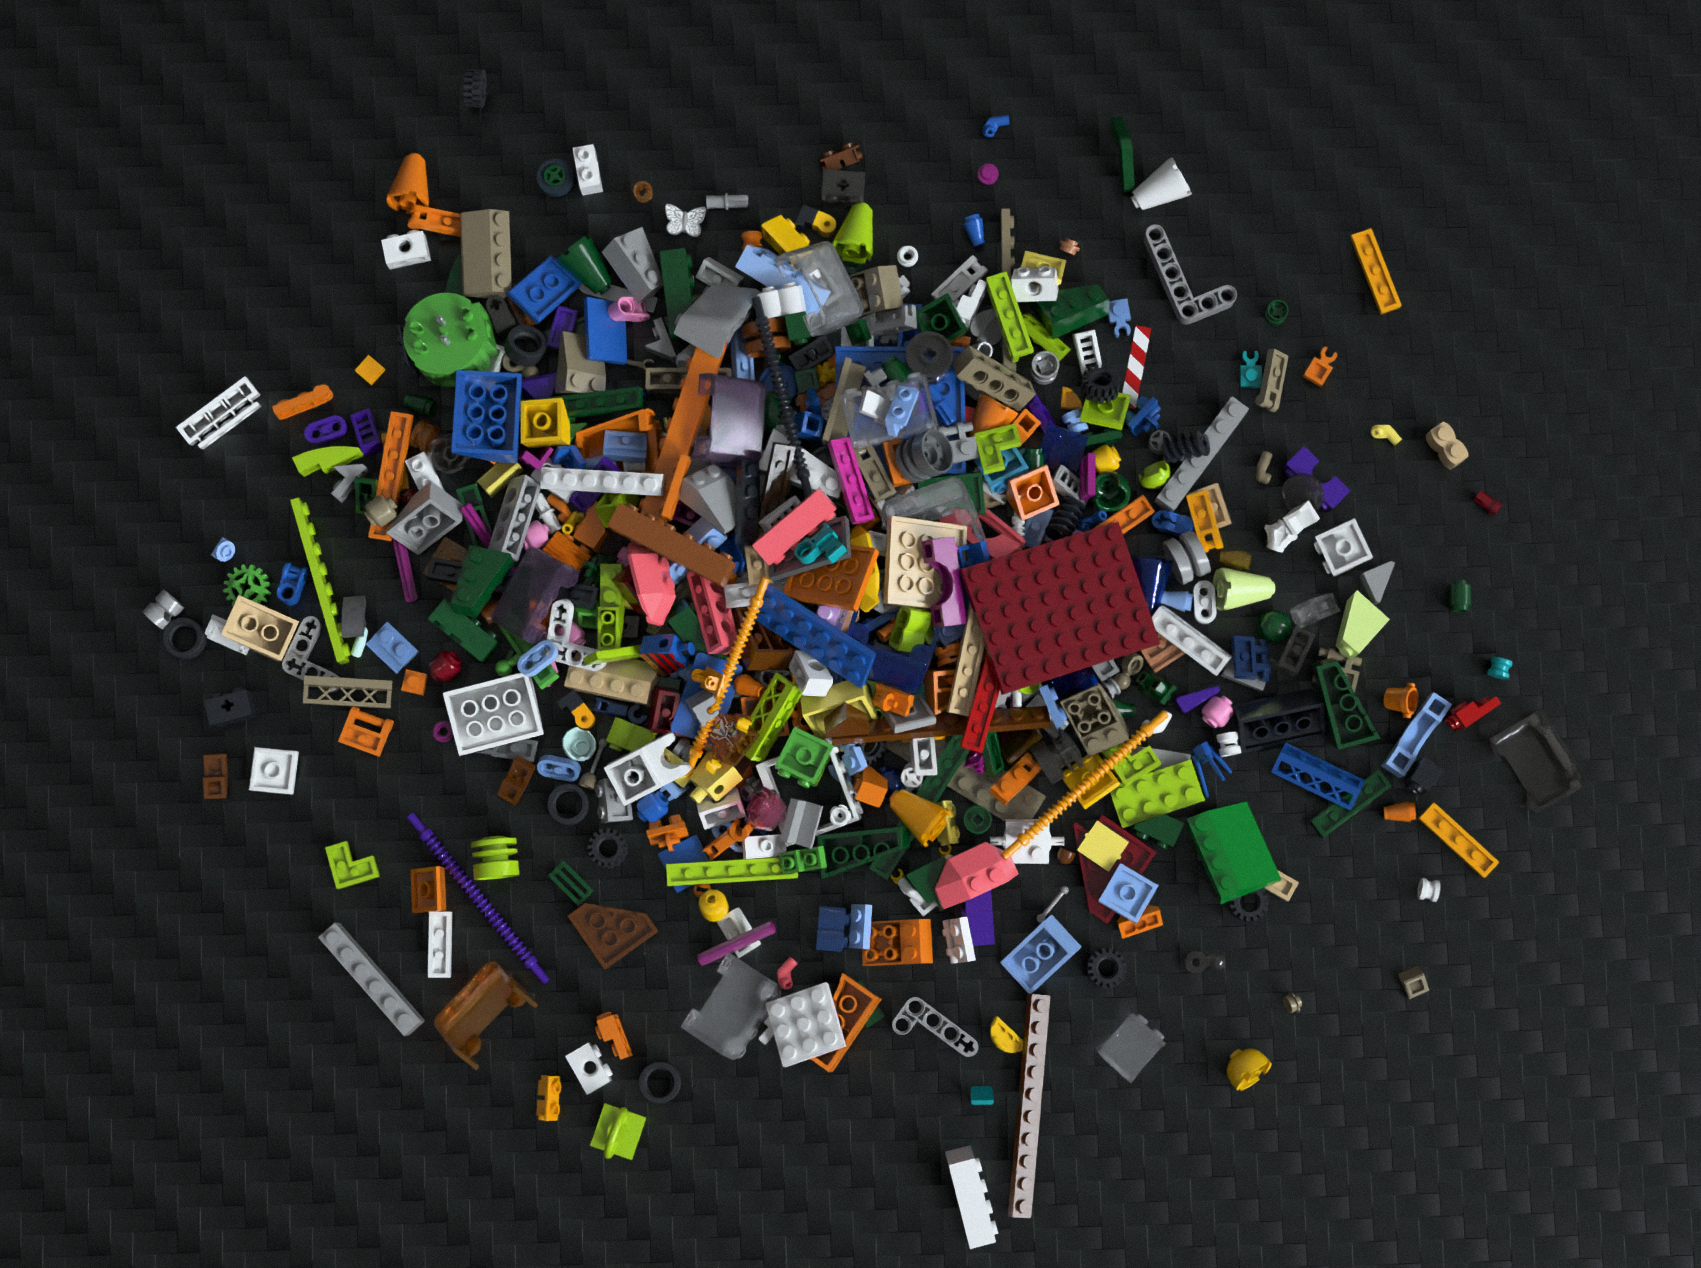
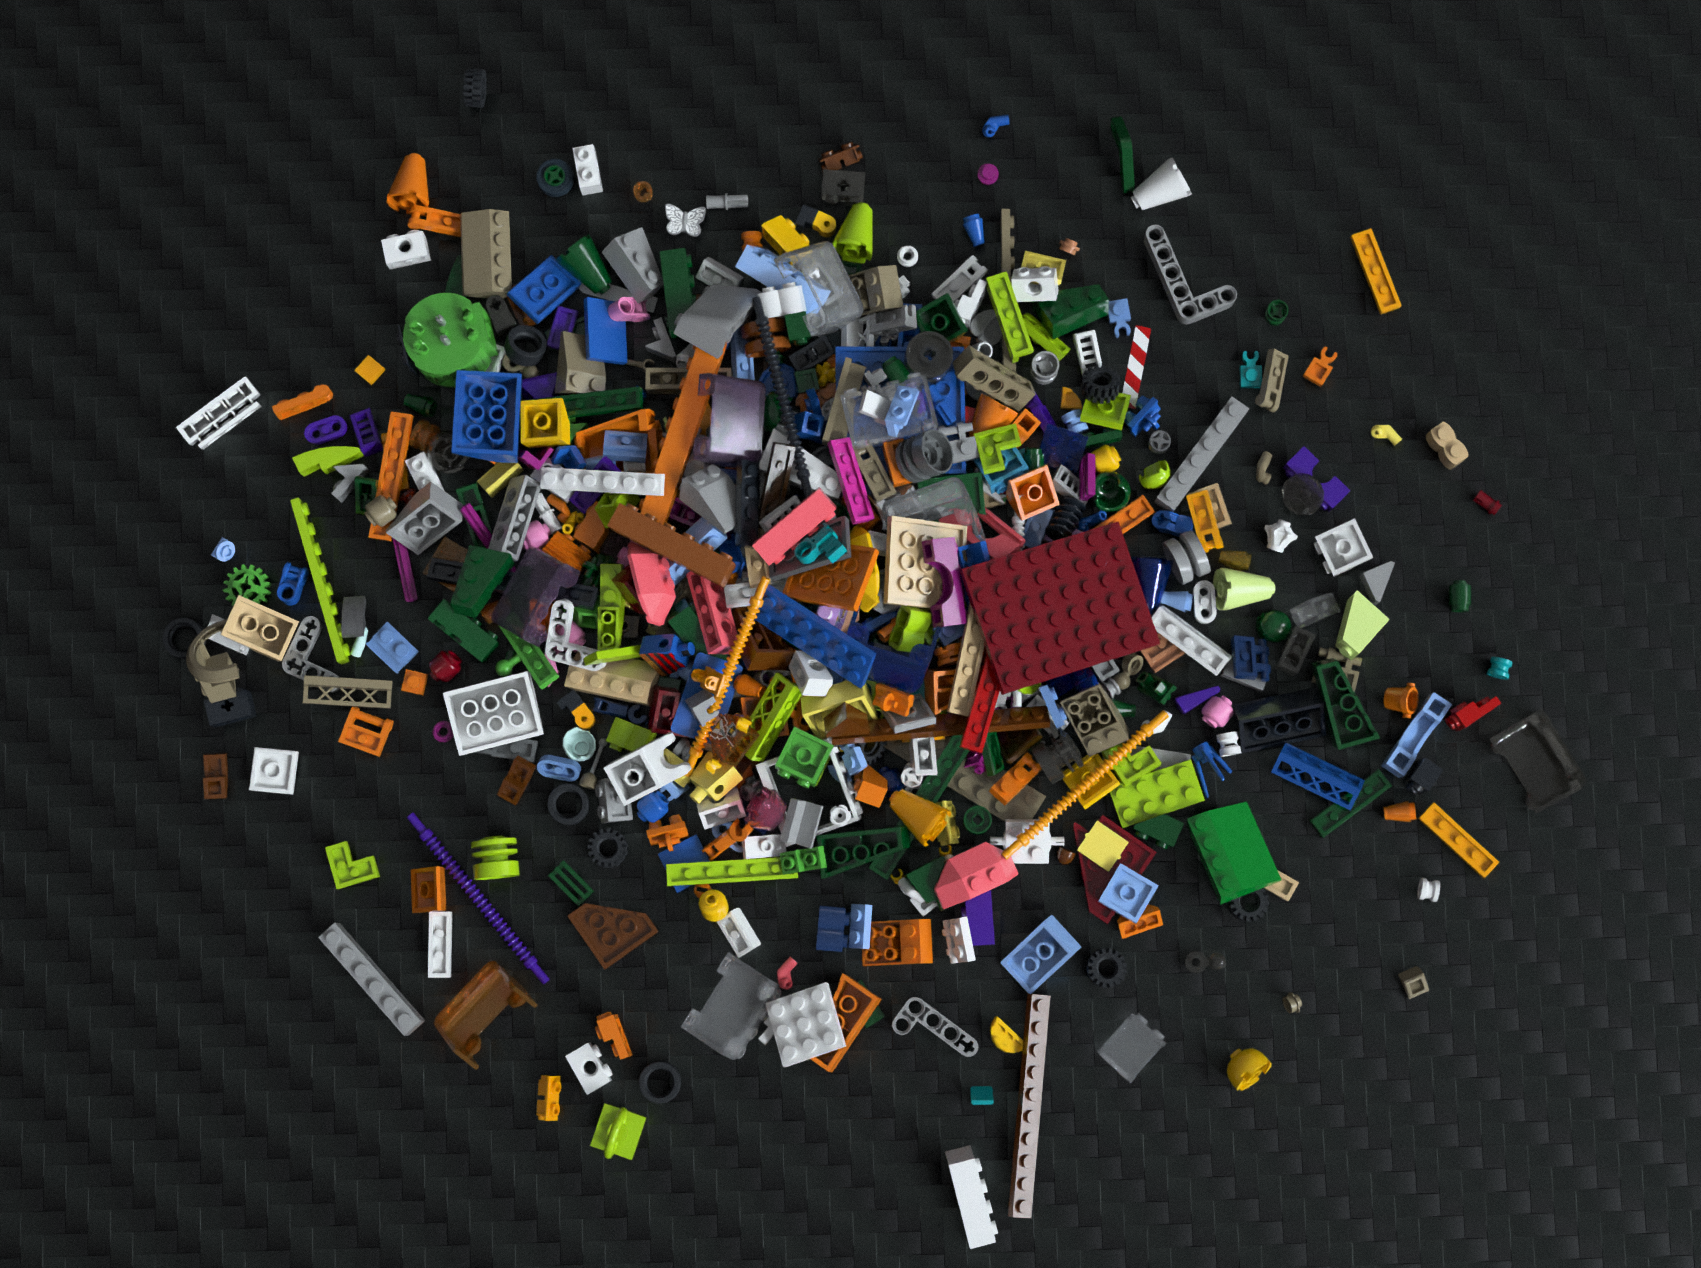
(163, 609): light grey wheel -> none
(216, 672): none -> dark tan piece
(538, 658): light blue plate -> none
(673, 487): orange plate -> none
(736, 943): magenta axle -> none
(858, 332): dark green plate -> none
(1063, 890): light grey hinge -> none
(1185, 447): black piece -> none
(1301, 517): white panel -> none

